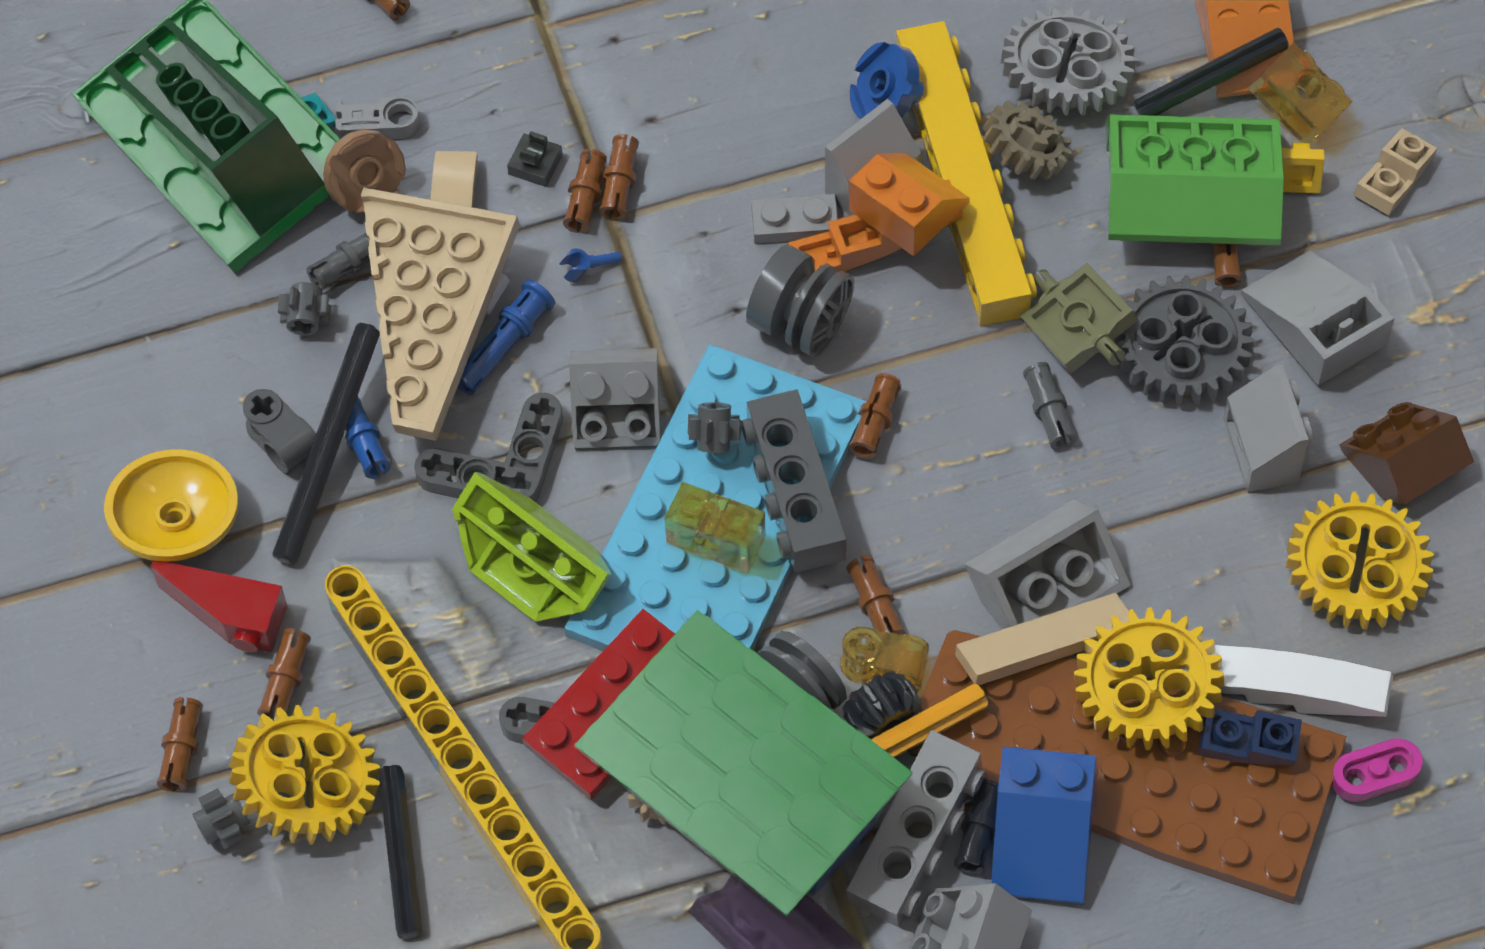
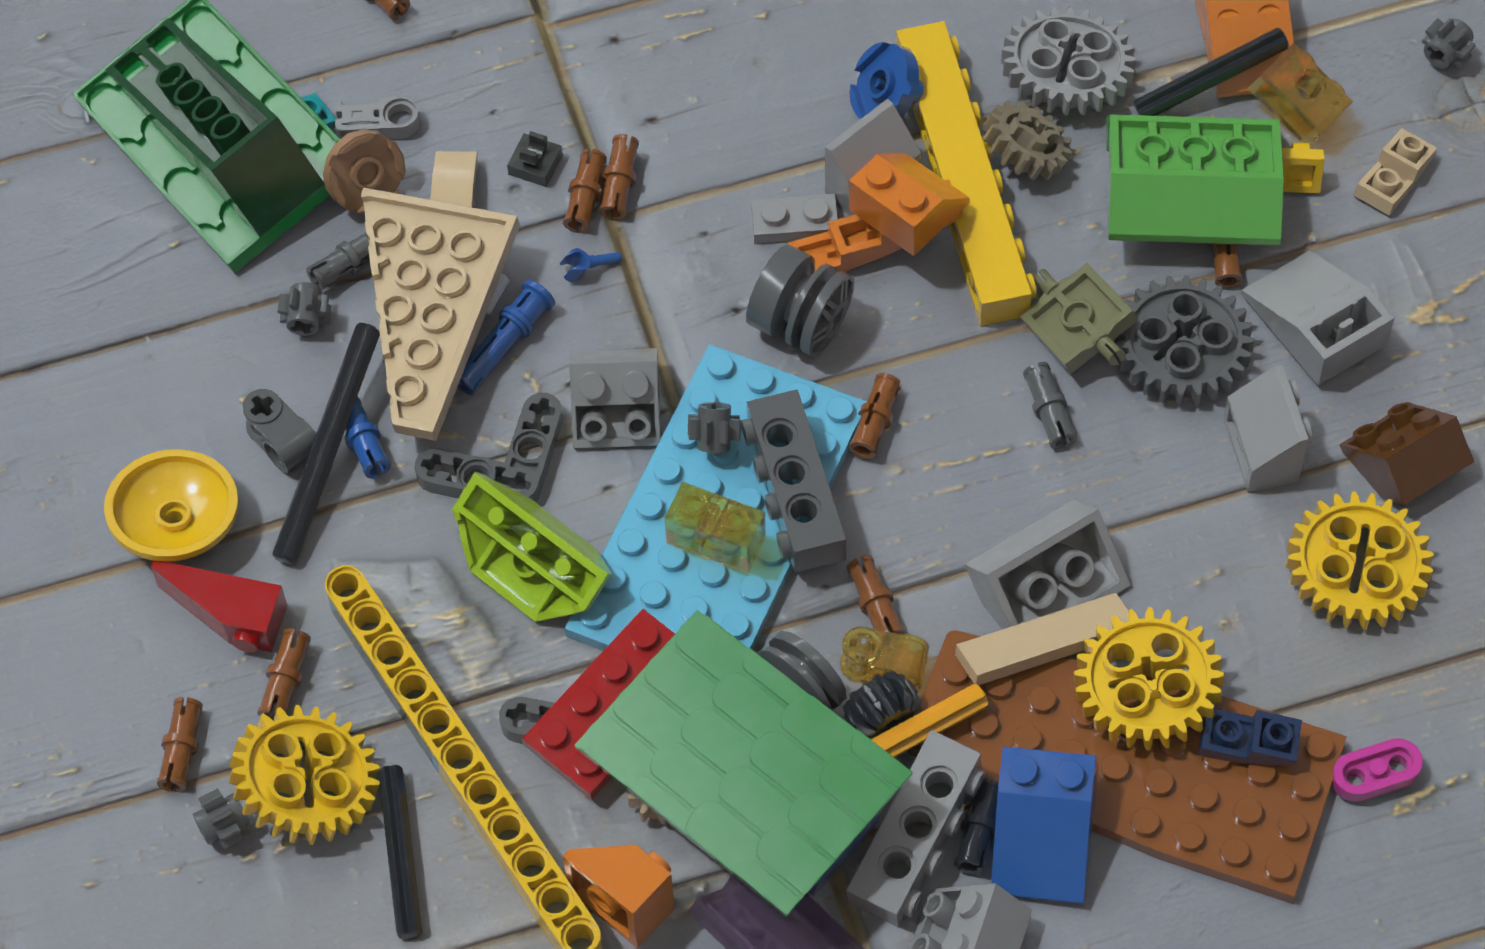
(622, 887): none -> orange slope
(1305, 681): white slope -> none
(1448, 43): none -> dark grey gear

